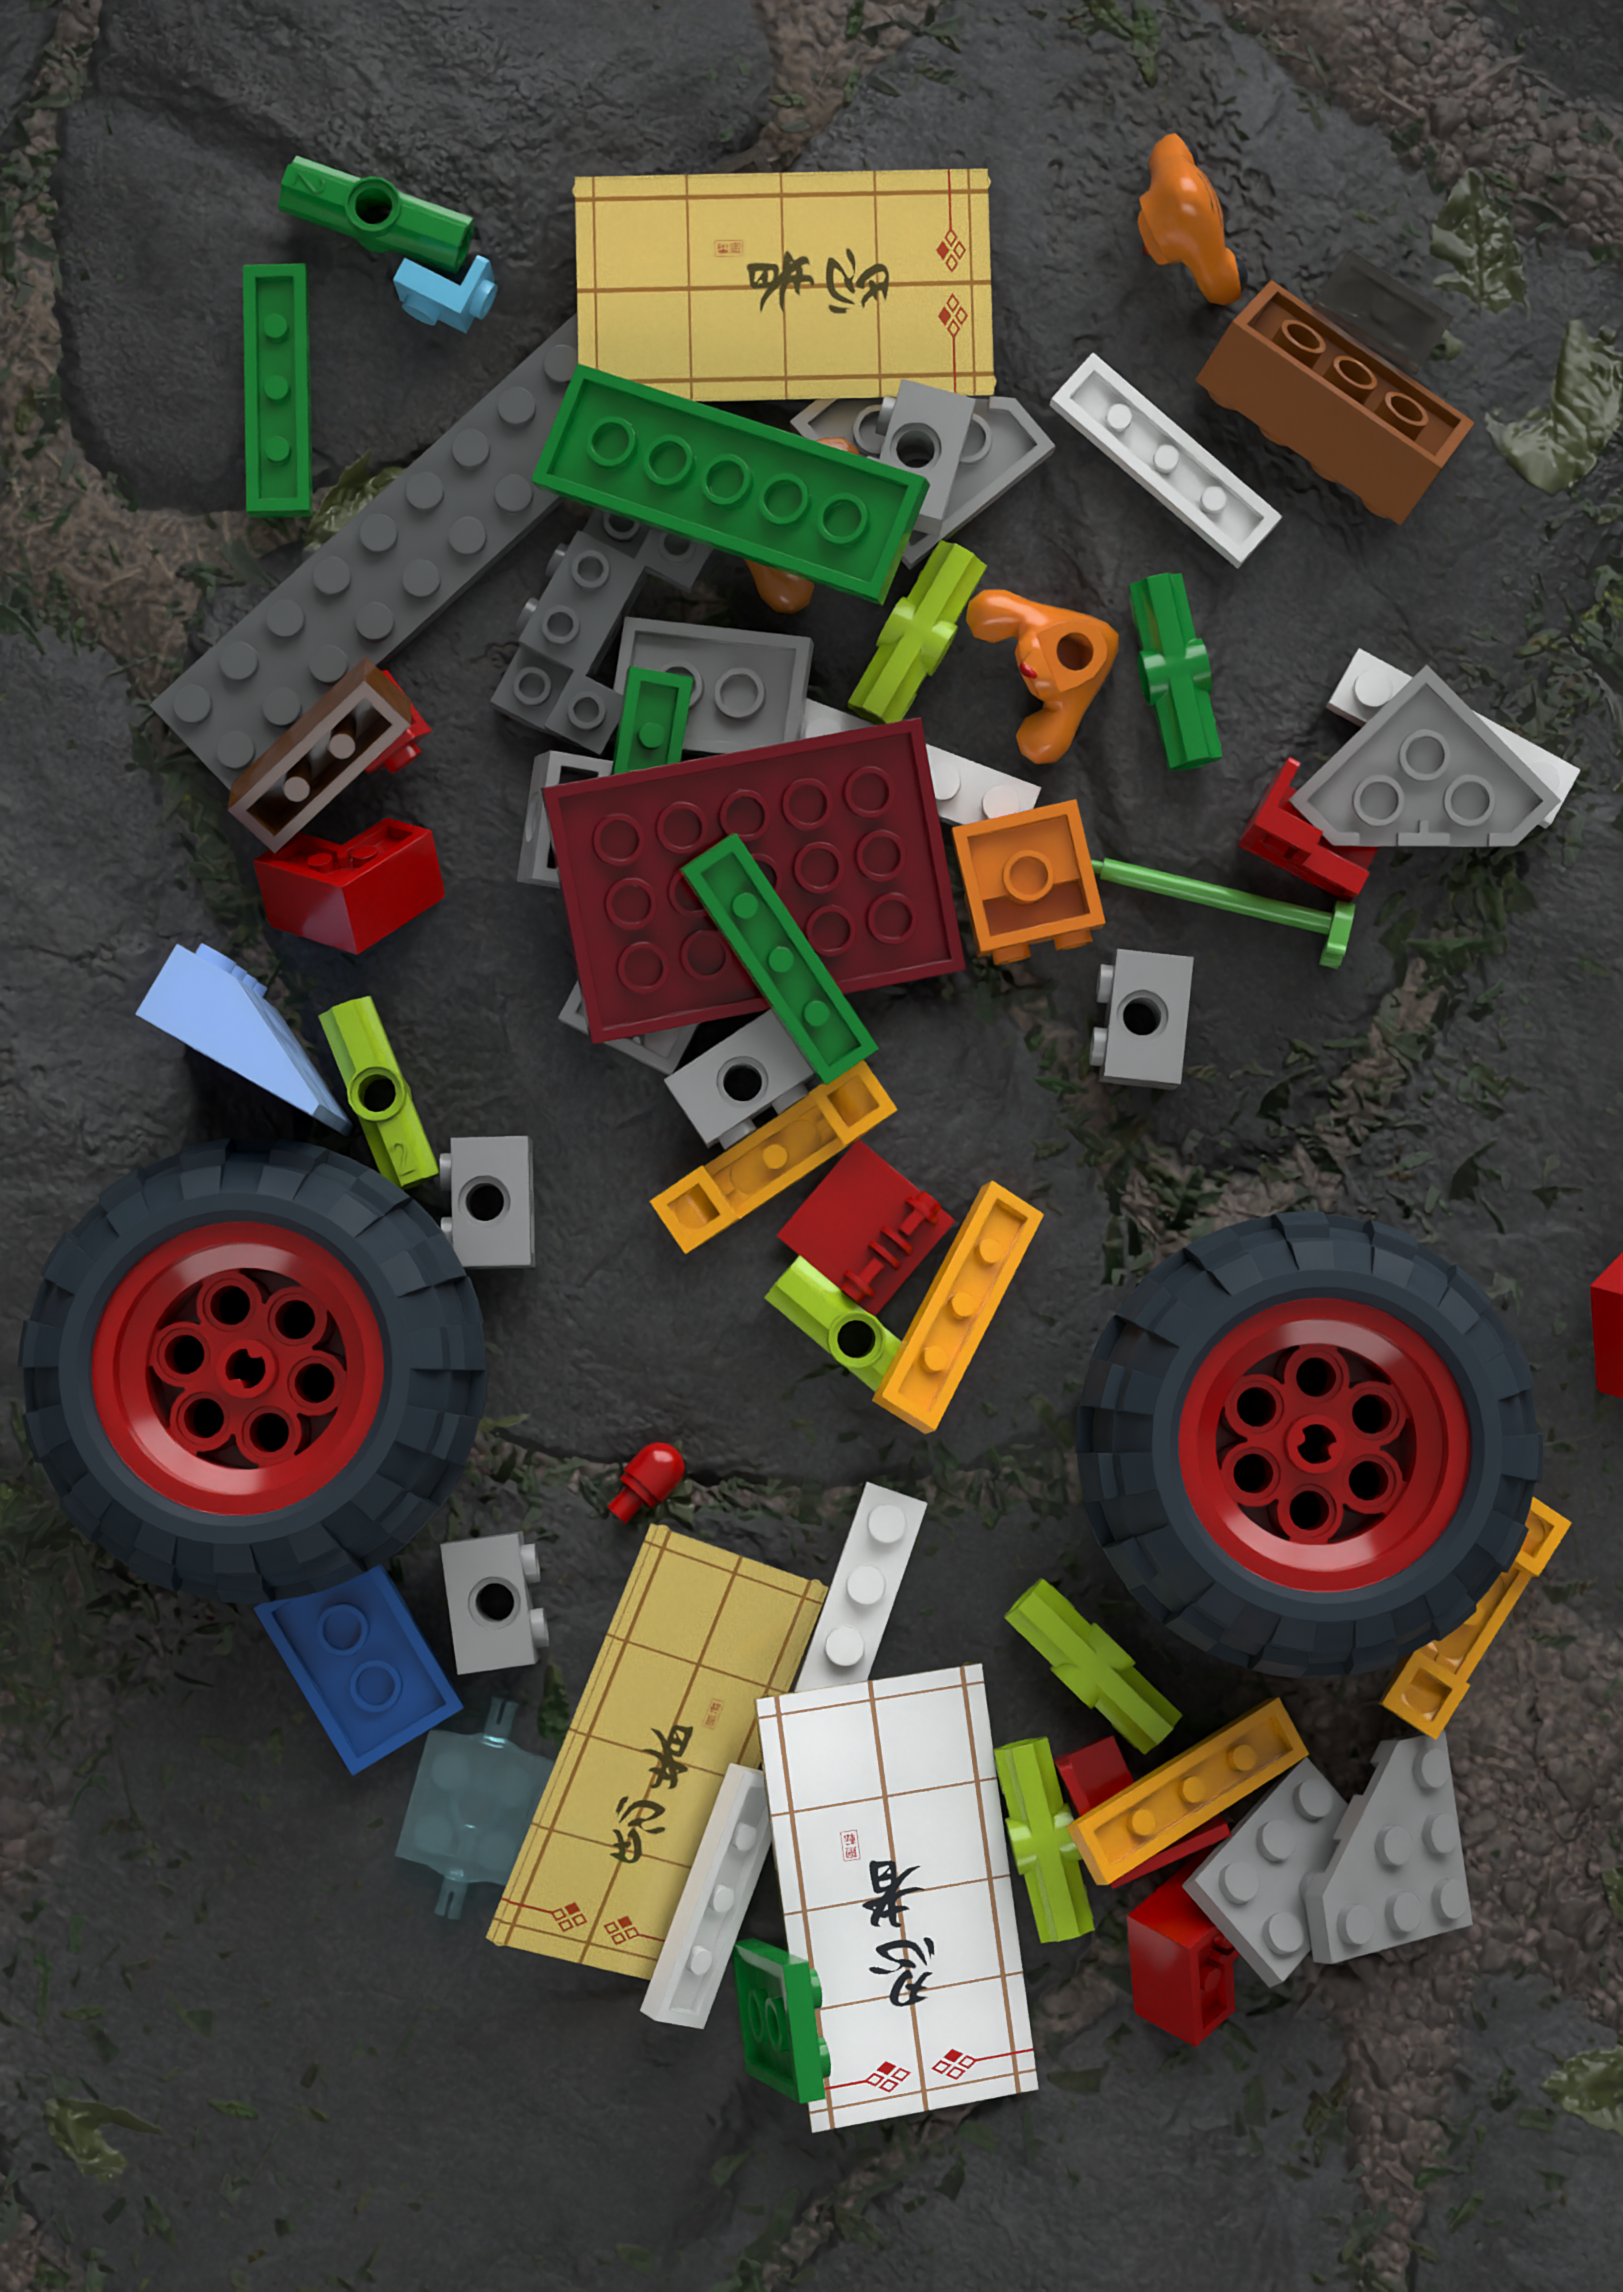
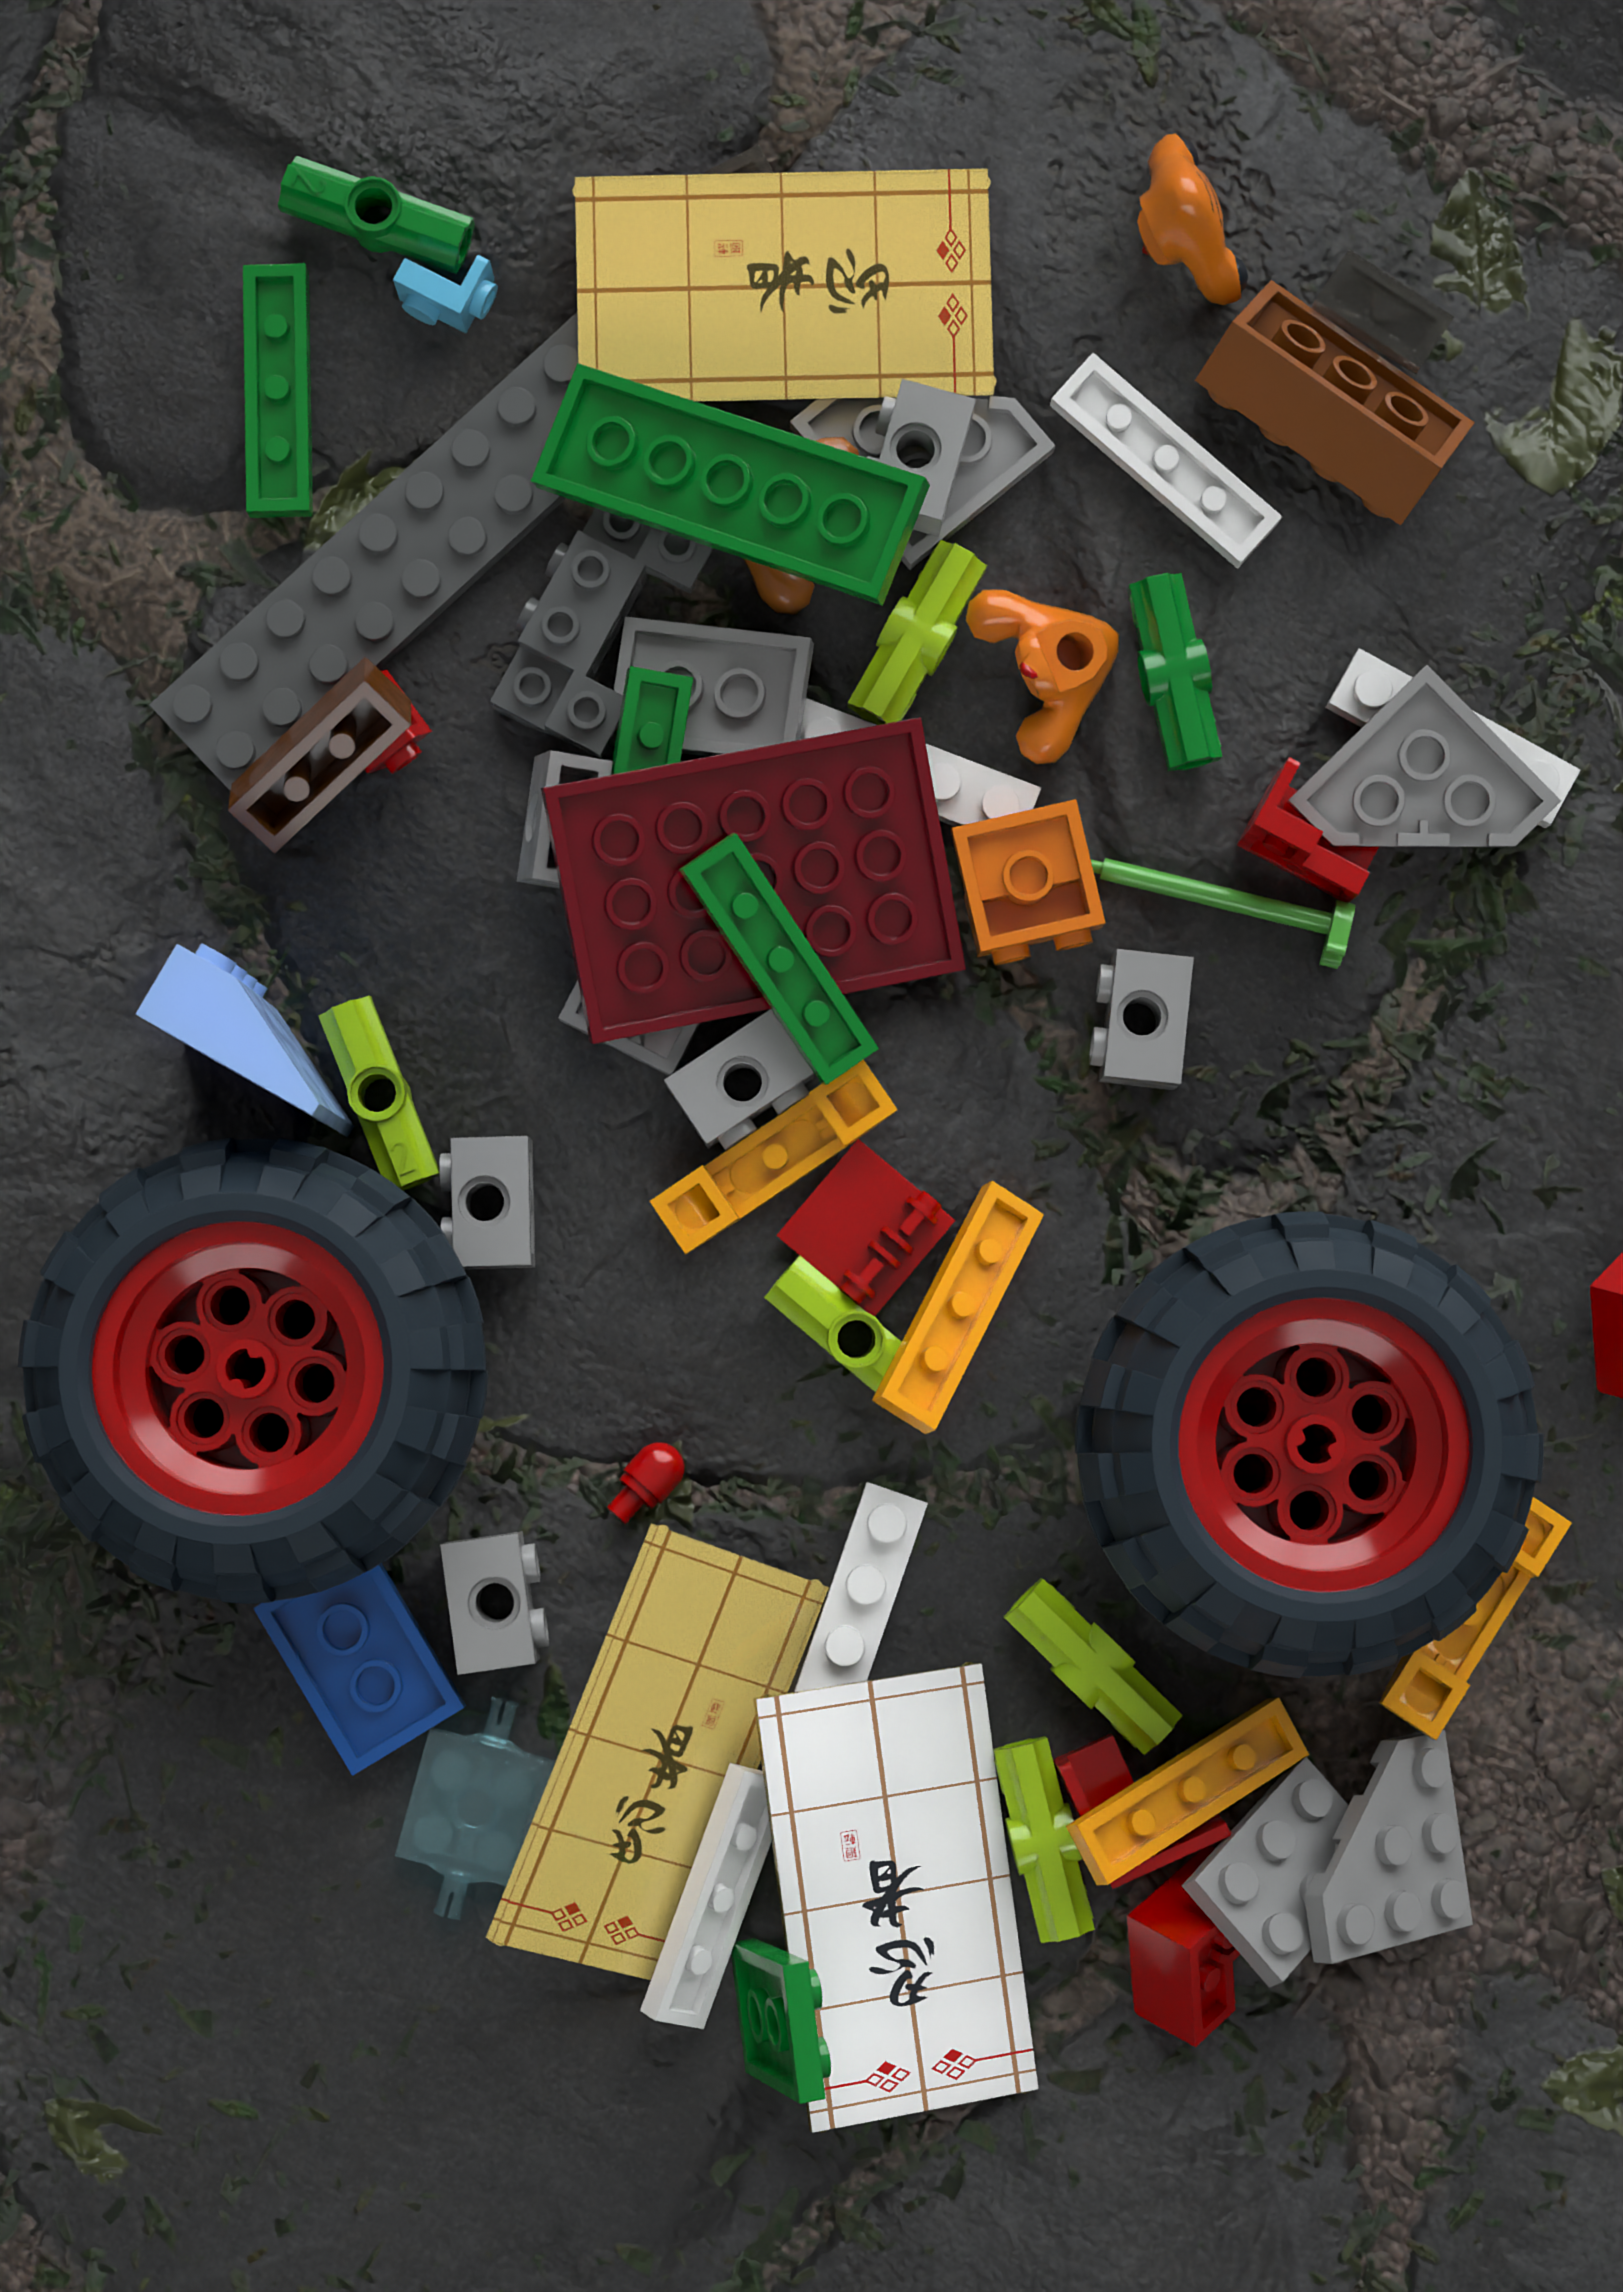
(351, 890): red panel -> none

